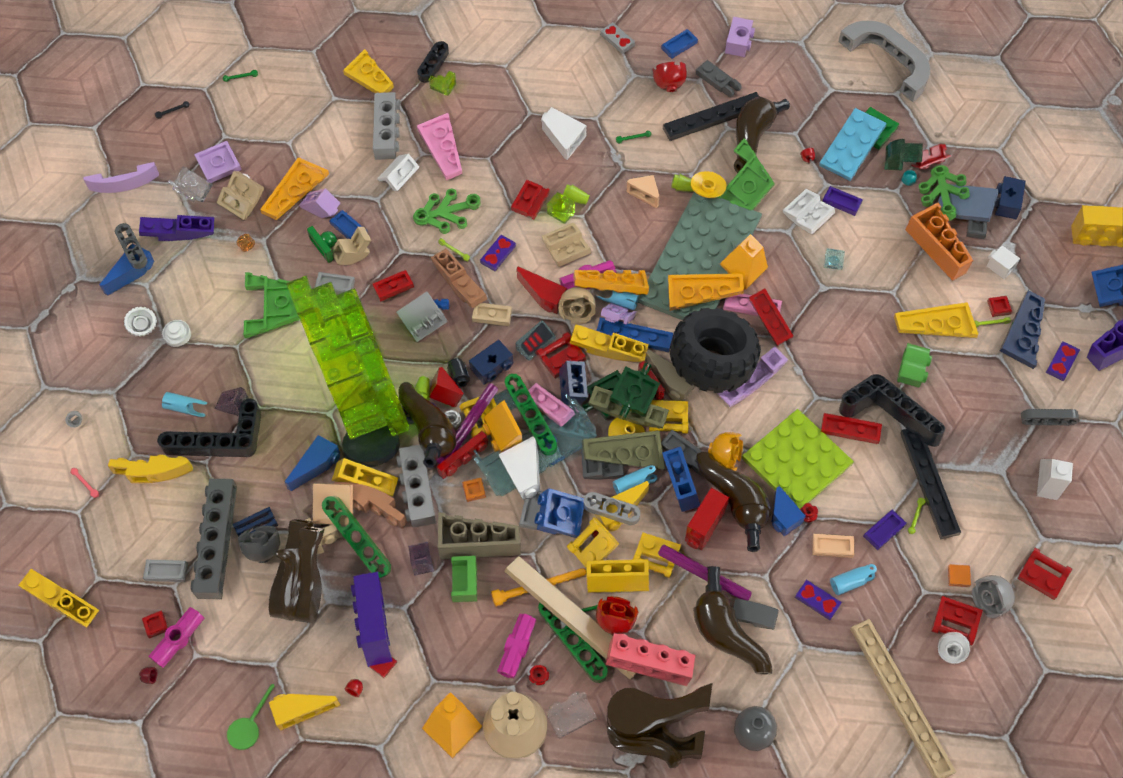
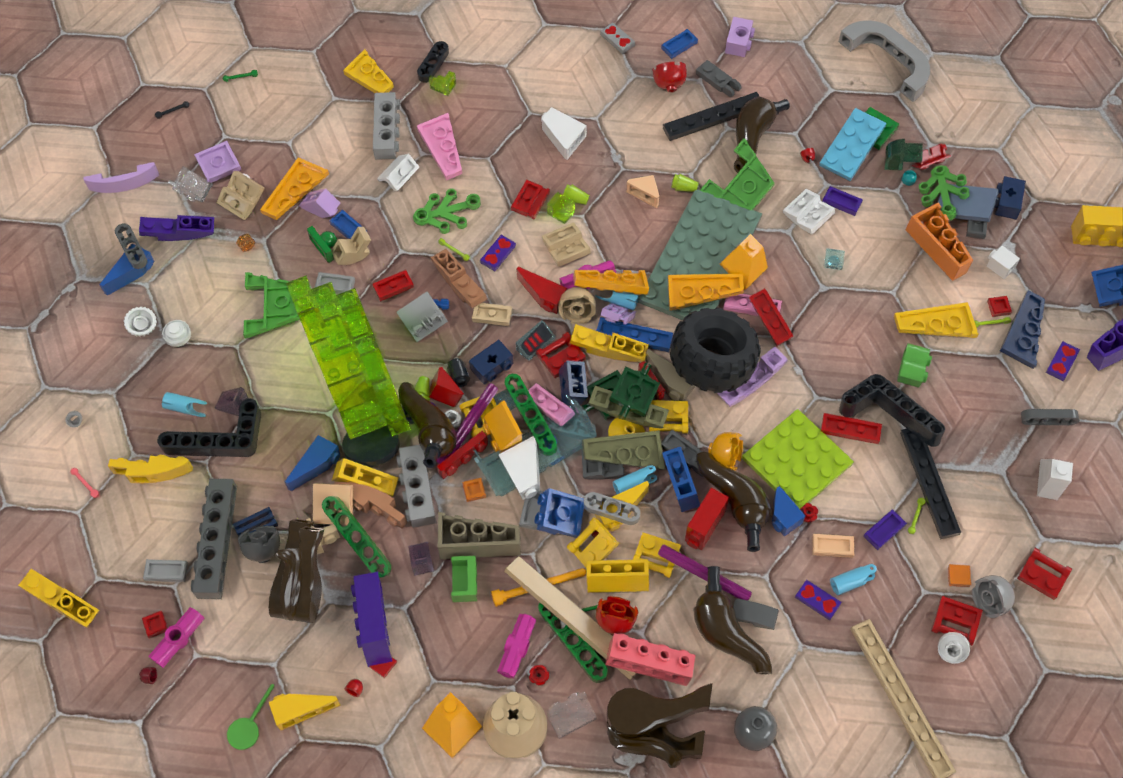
(619, 139): green hinge -> none
(708, 184): yellow dish -> none

